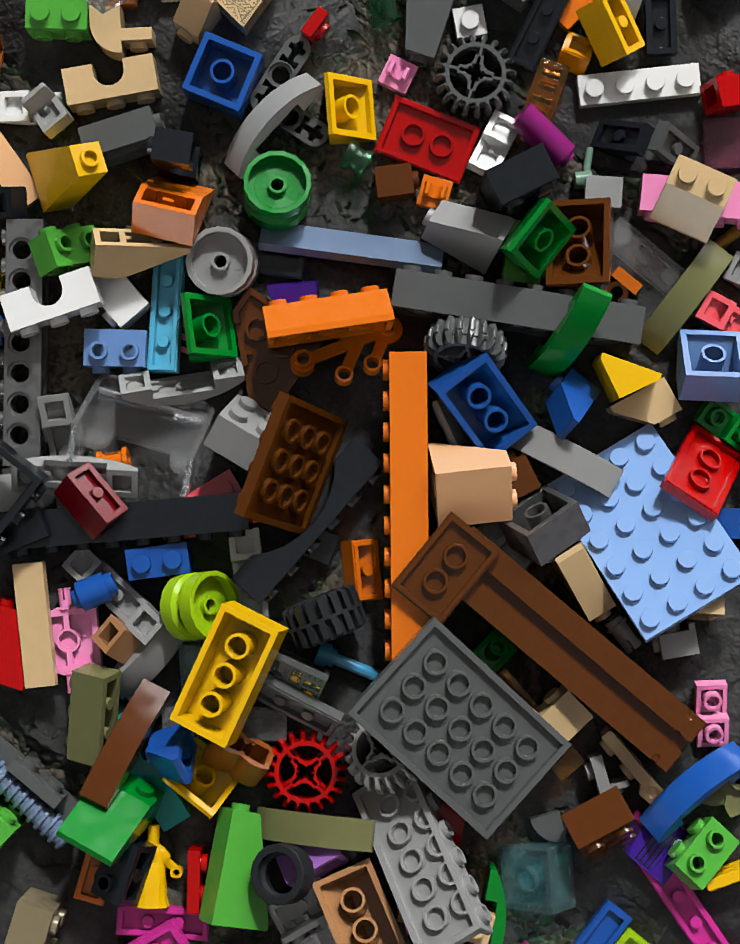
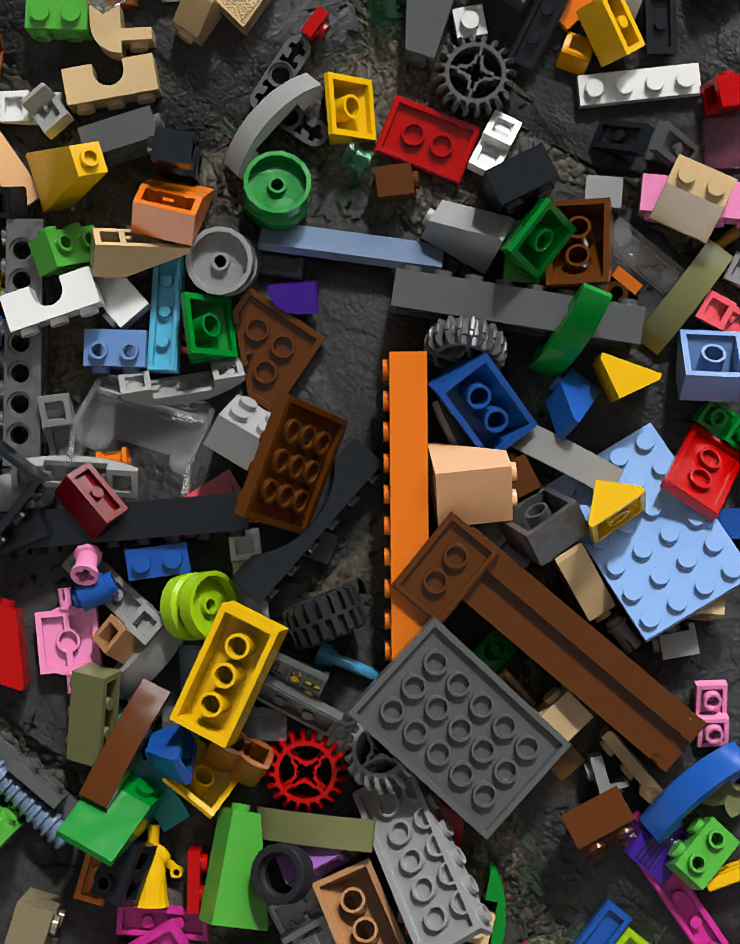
(35, 624): tan tile -> none
(85, 568): none -> bright pink bush
(223, 75): blue brick -> none
(327, 317): orange slope -> none
(353, 347): orange plant -> none
(362, 568): orange slope -> none
(397, 75): bright pink tile -> none
(433, 191): orange tile -> none
(538, 129): magenta brick -> none
(538, 877): clear light blue slope -> none
(549, 826): dark grey tile -> none
(552, 68): clear orange slope -> none
(579, 177): sand green hand -> none
(614, 506): none -> yellow slope
(649, 405): tan slope -> none

